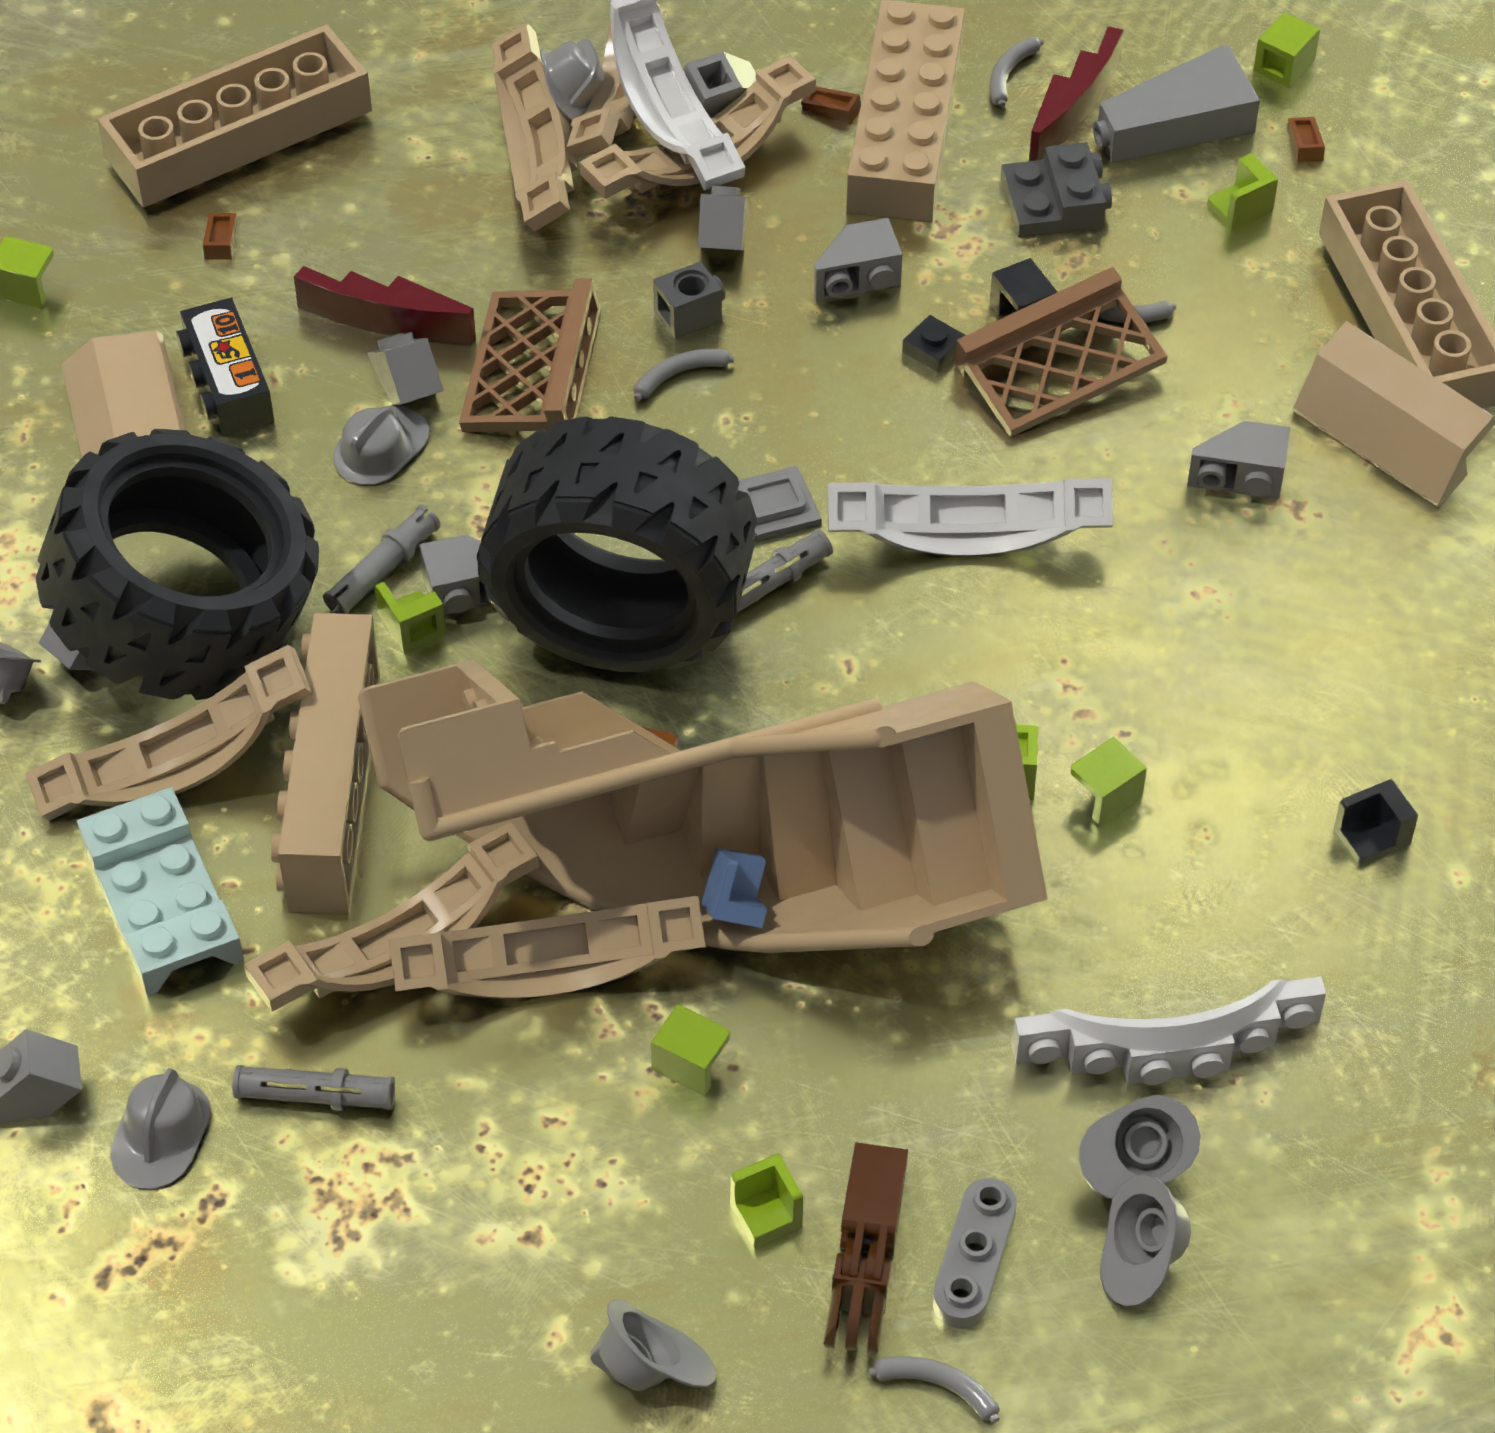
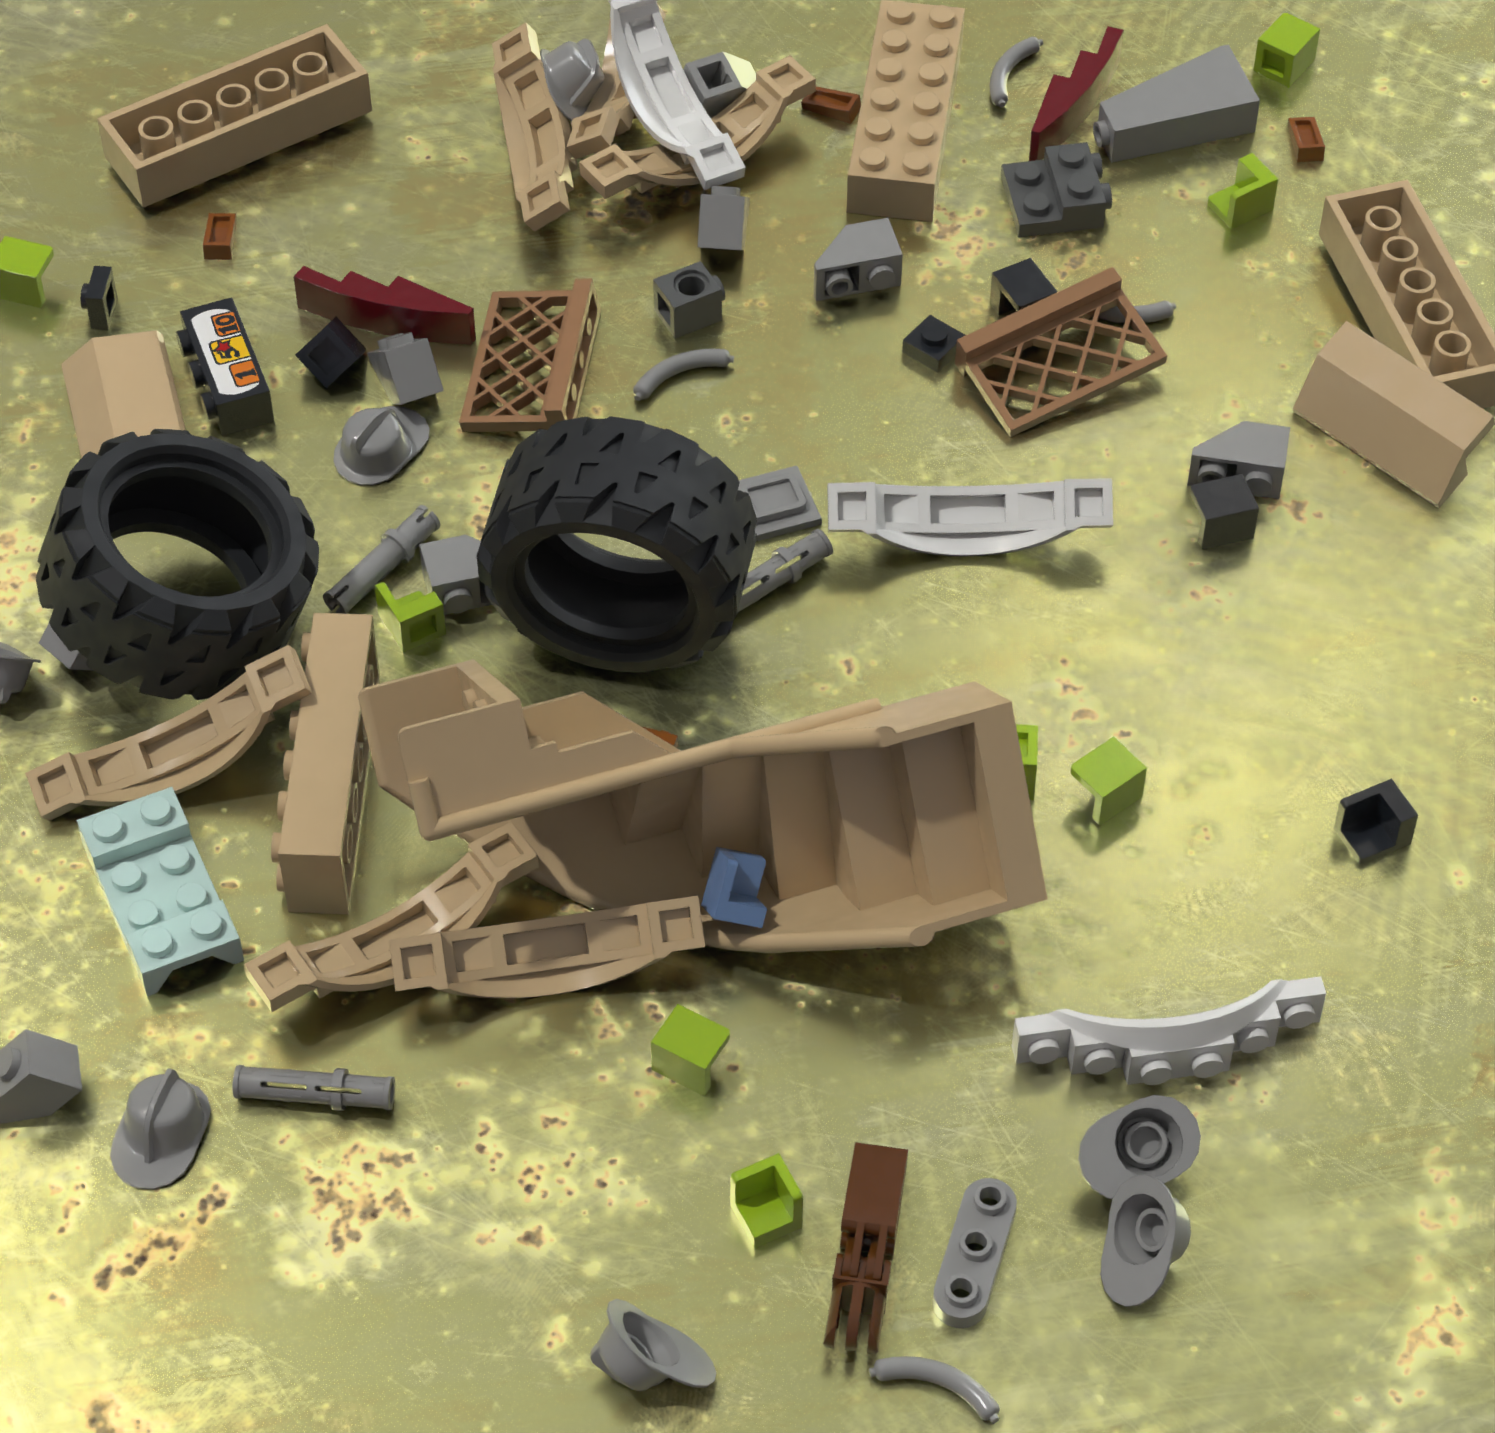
(99, 297): none -> black plate
(331, 352): none -> black panel
(1226, 511): none -> black panel

